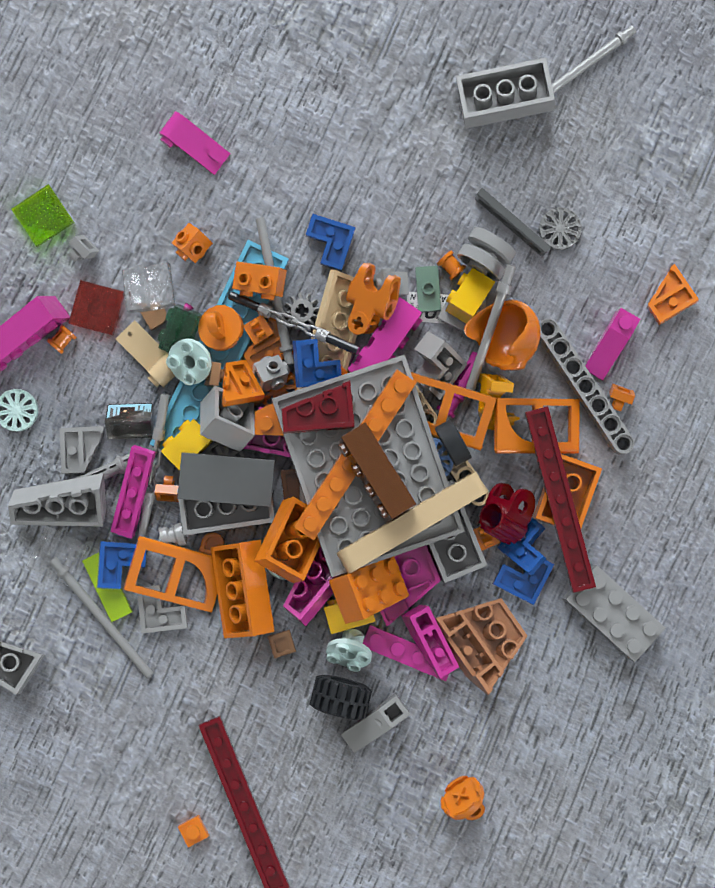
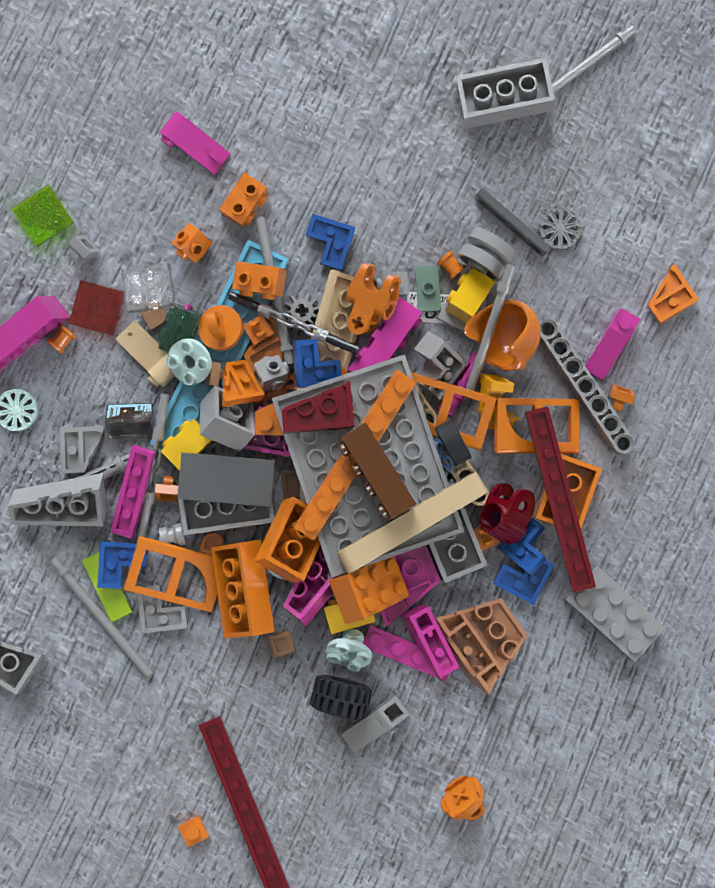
(244, 201): none -> orange brick

